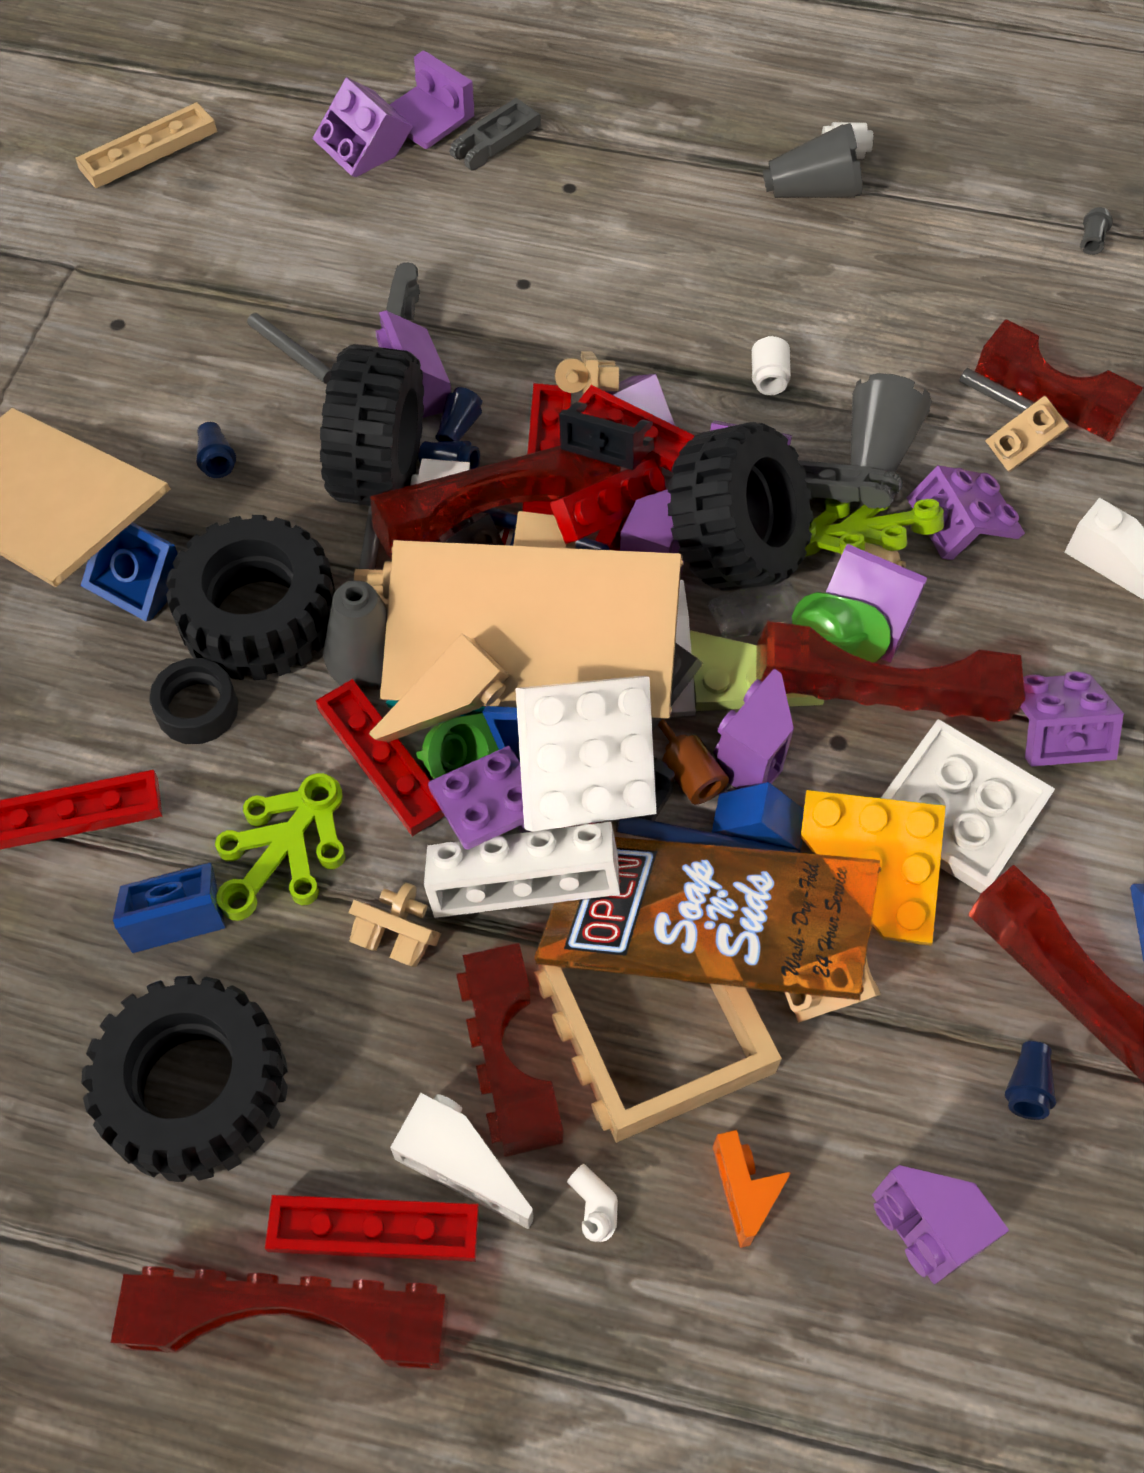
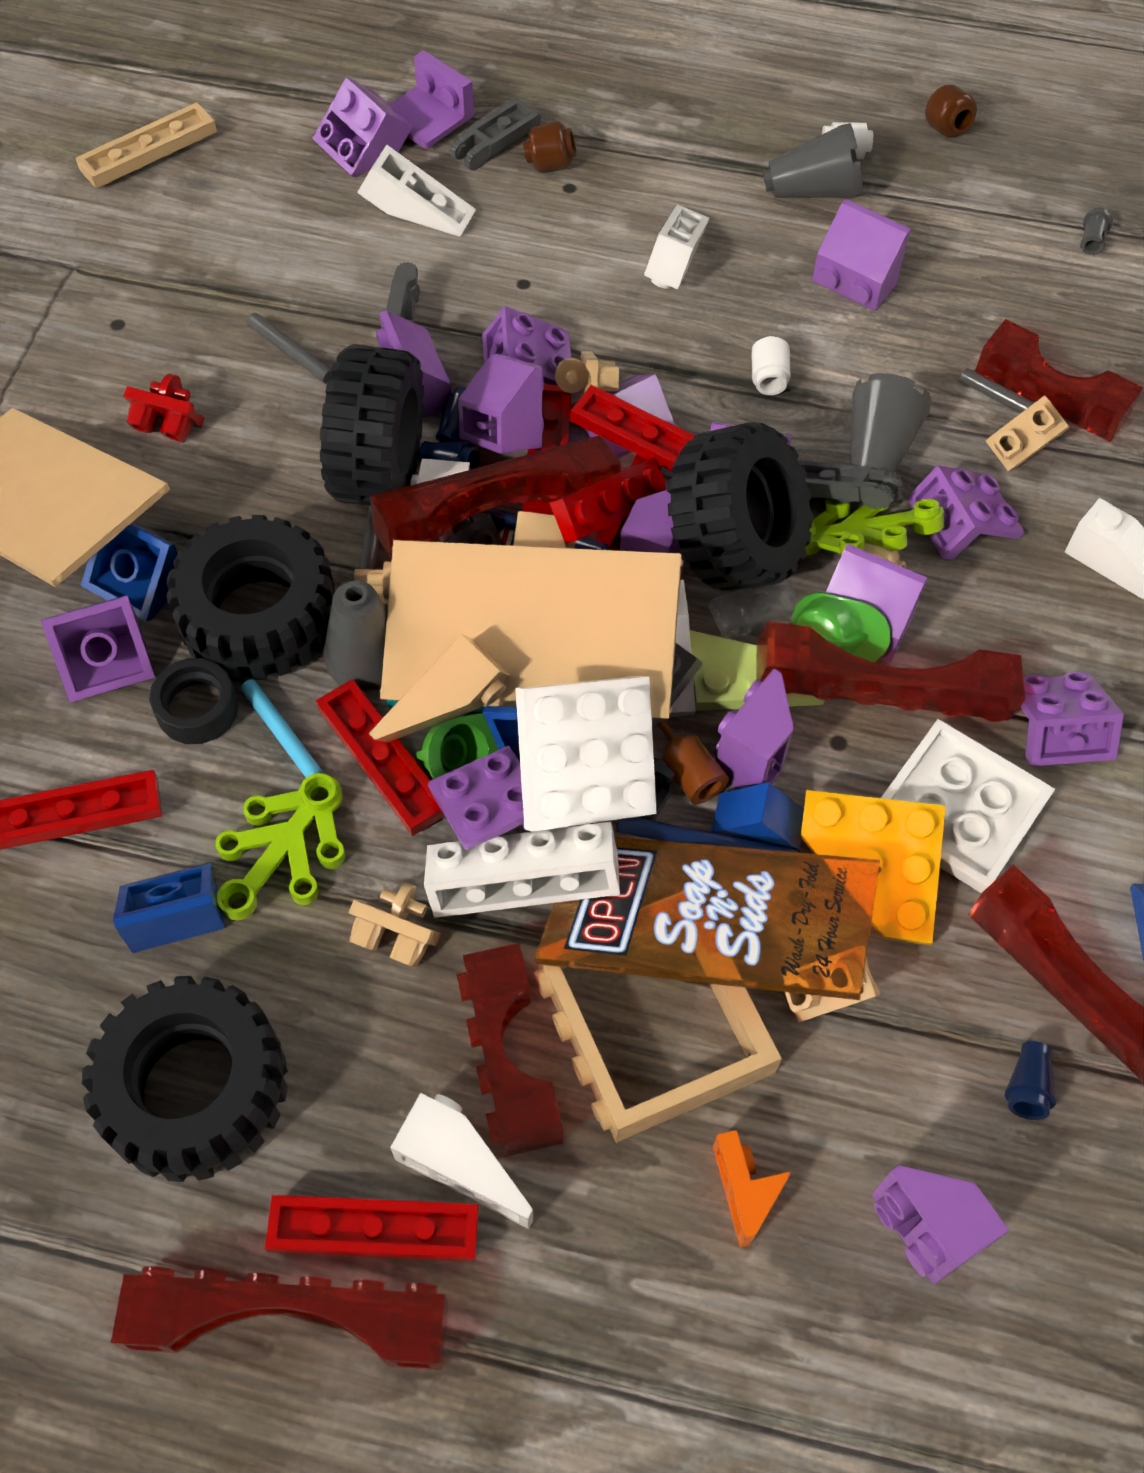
(98, 648): none -> medium lavender slope
(163, 401): none -> red hips
(214, 452): dark blue cone -> none
(280, 728): none -> medium azure bar
(413, 195): none -> white slope
(503, 406): none -> medium lavender slope
(528, 340): none -> medium lavender bracket
(550, 146): none -> reddish brown head
(600, 1204): white arm -> none
(603, 438): black hinge -> none
(675, 247): none -> white slope
(861, 255): none -> medium lavender slope
(951, 111): none -> reddish brown head

